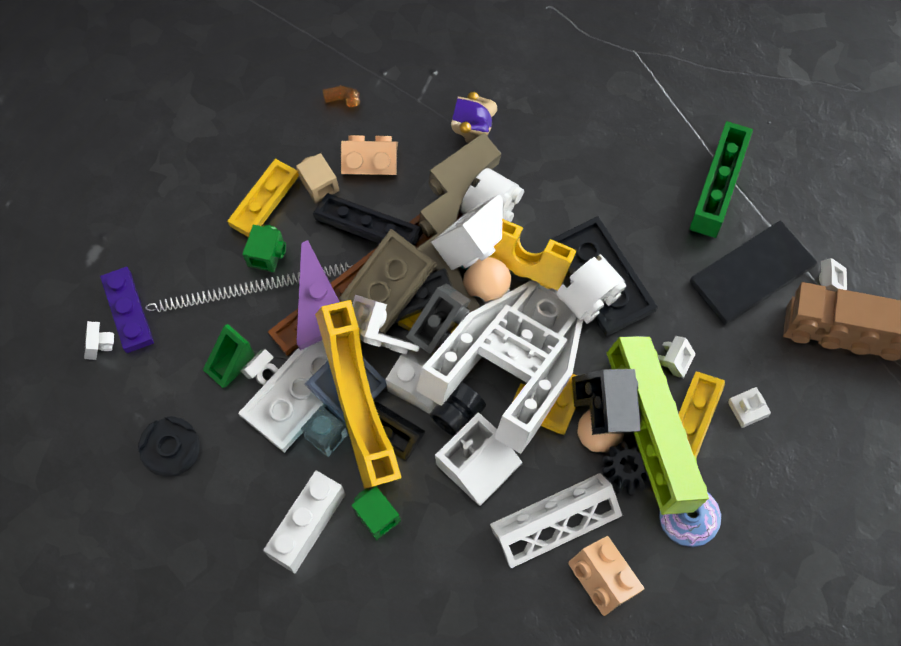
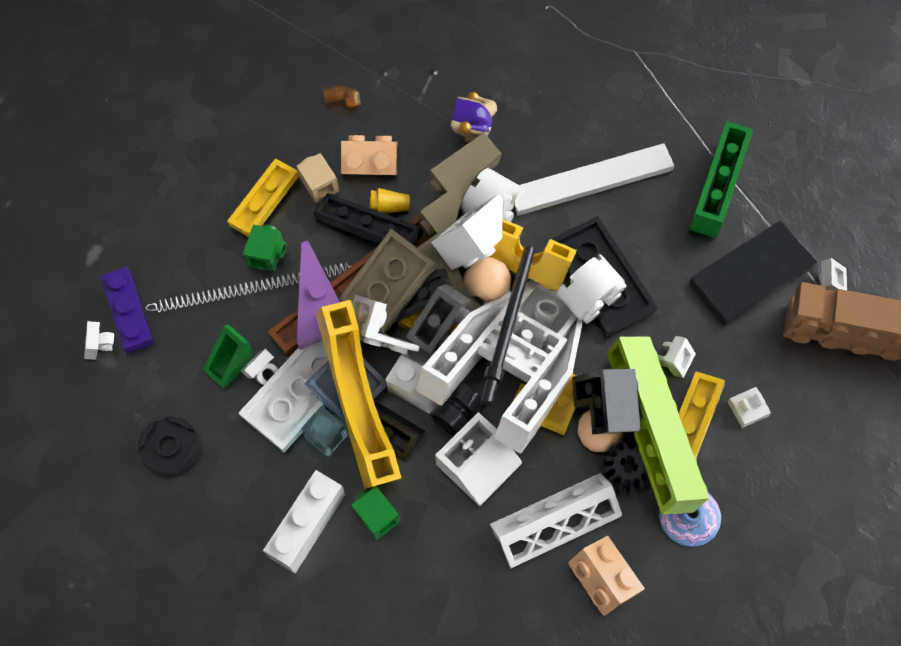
(388, 201): none -> yellow cone
(494, 373): none -> black bar
(594, 178): none -> white tile

